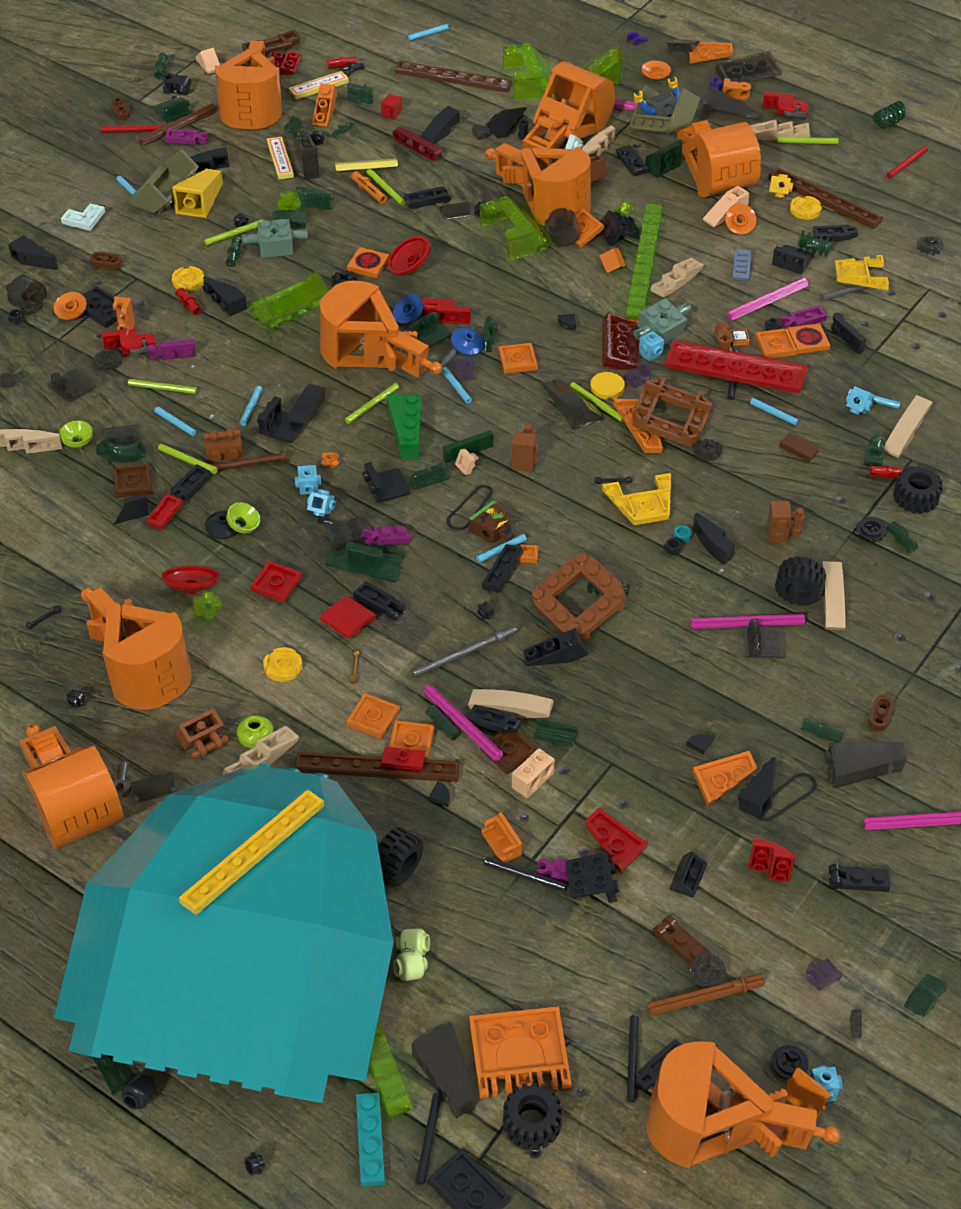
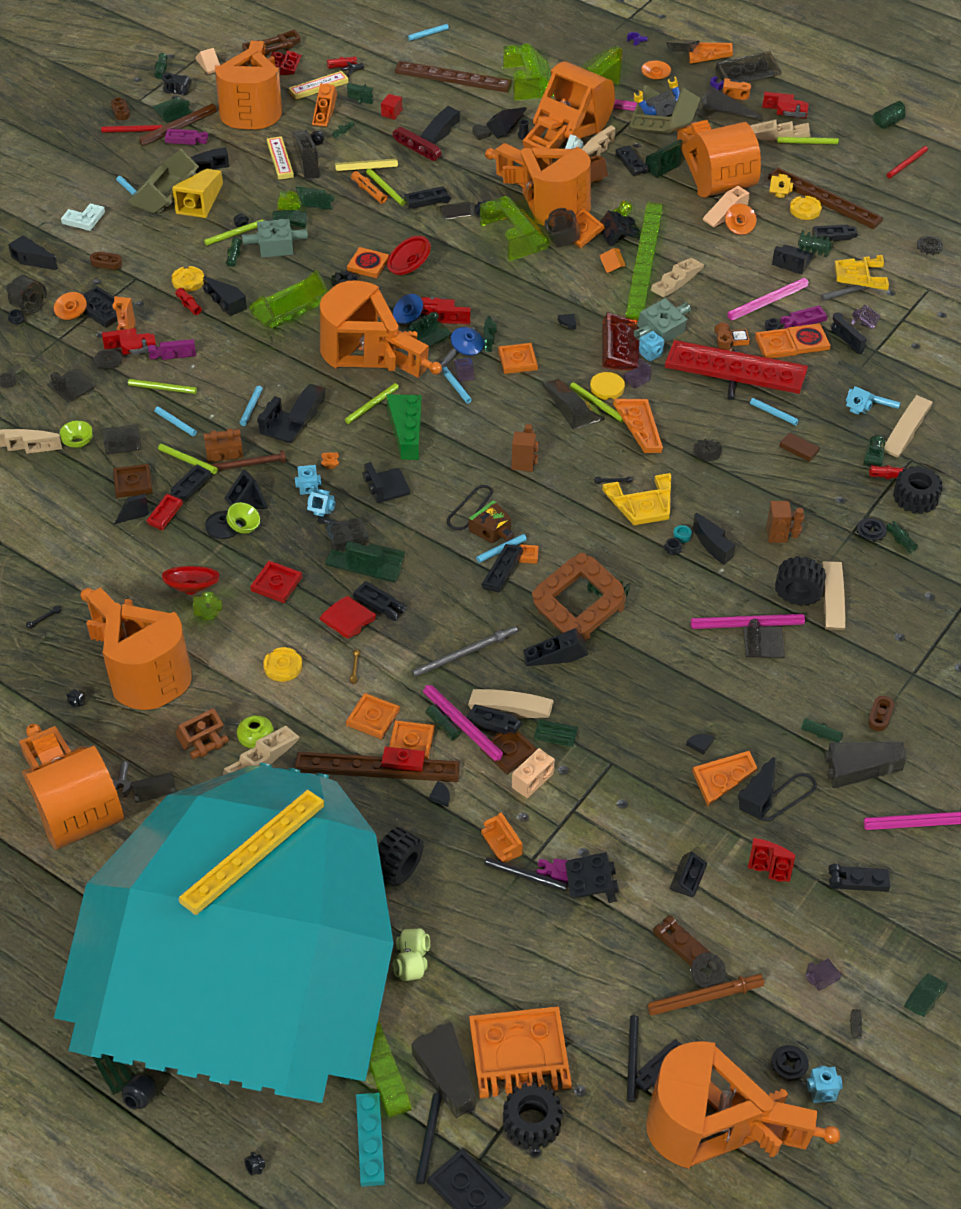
(121, 453): clear green cylinder -> none
(246, 491): none -> black slope
(293, 124): clear green hinge -> none
(387, 535): magenta plate -> none
(426, 478): clear green hinge -> none
(465, 461): light nougat tile -> none
(472, 445): dark green tile -> none
(485, 610): black plate -> none
(615, 839): red wing -> none
(647, 401): dark orange plate -> none
(741, 264): sand blue slope -> none
(806, 1092): orange piece -> none
(866, 316): none -> clear purple bracket

